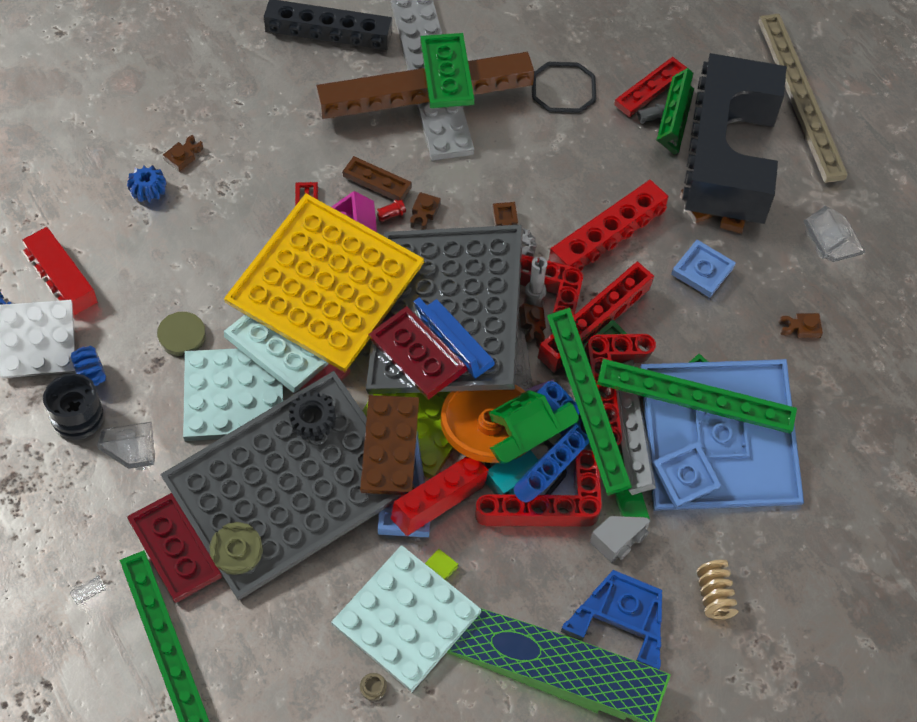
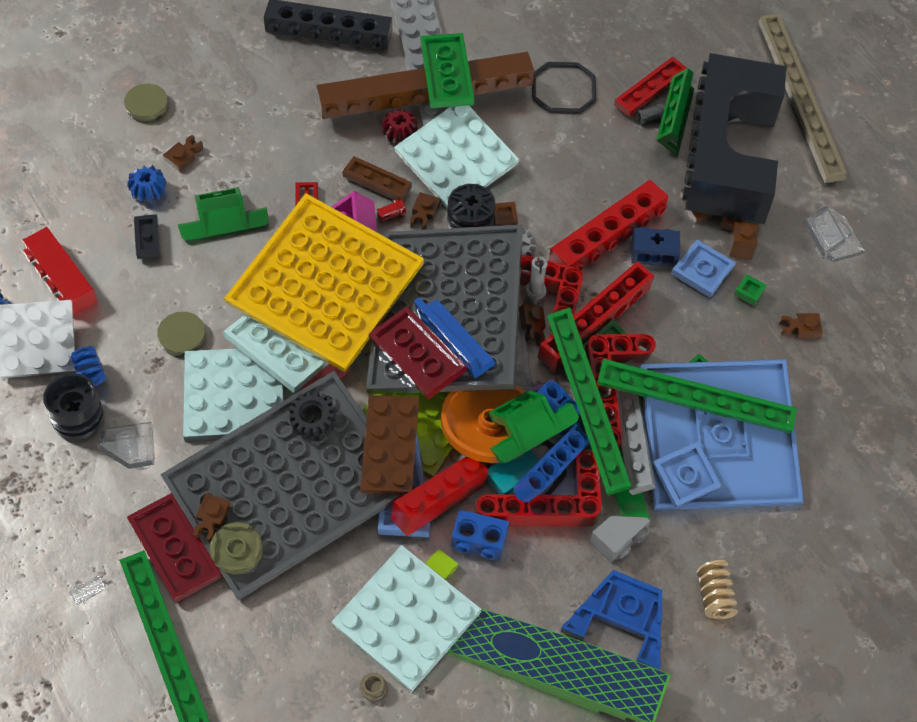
(146, 102): none -> olive tile
(147, 236): none -> black plate
(211, 513): none -> reddish brown plate
(222, 214): none -> green plate
(398, 125): none -> dark red gear
(456, 151): none -> light aqua plate
(470, 207): none -> black wheel
(481, 528): none -> blue brick
(655, 246): none -> dark blue brick
(743, 240): none -> reddish brown brick
(750, 290): none -> green plate

